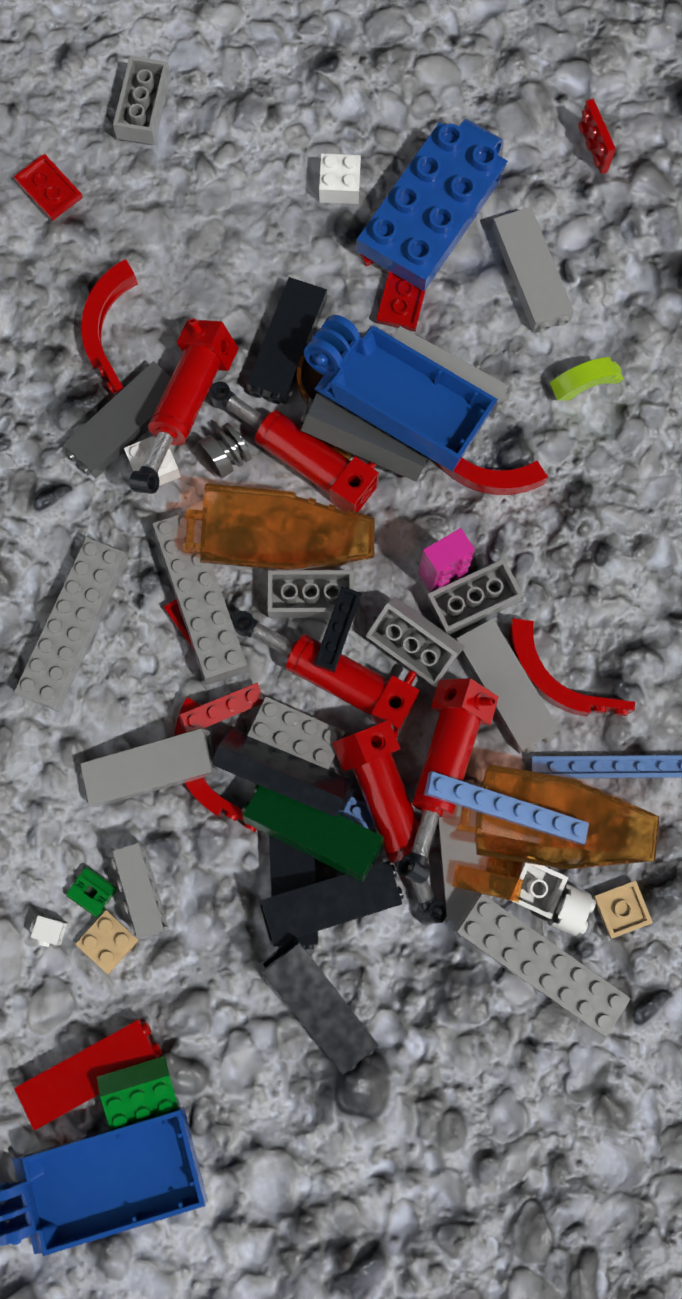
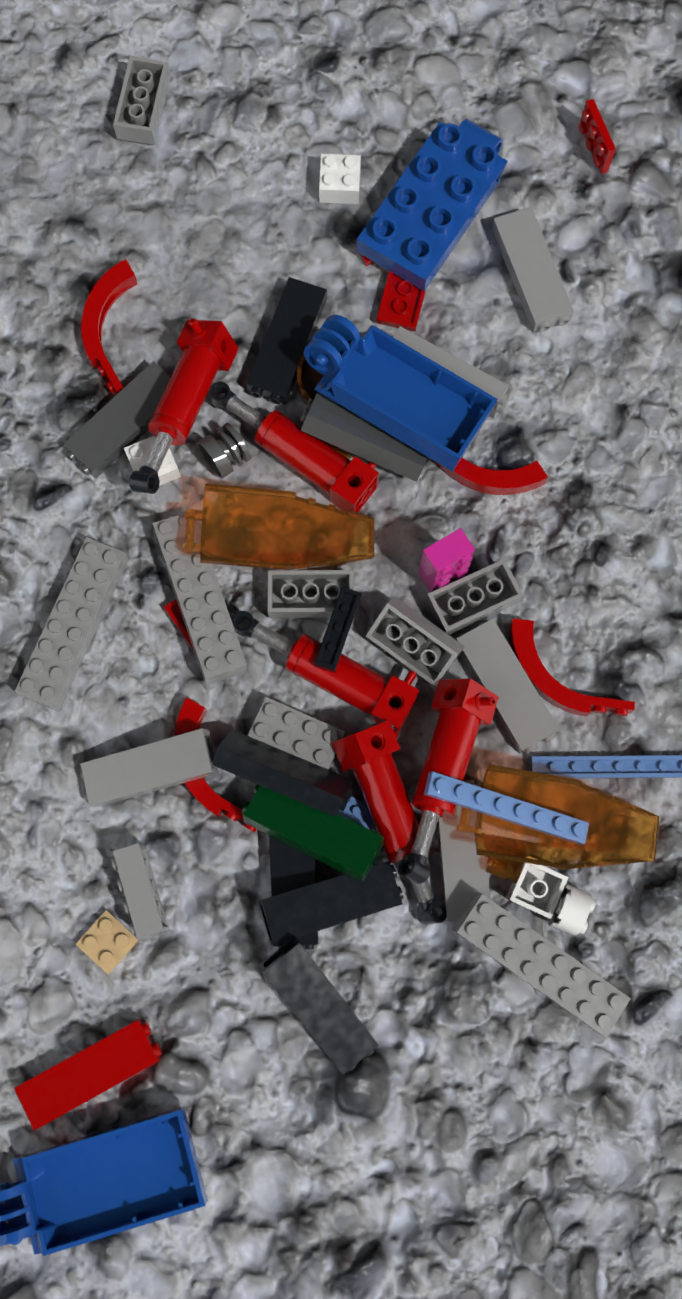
(48, 187): red plate -> none
(48, 931): white brick -> none
(80, 897): green piece -> none
(137, 1093): green brick -> none
(221, 708): red plate -> none
(487, 883): clear orange tile -> none
(586, 376): lime arch -> none
(622, 909): tan plate -> none

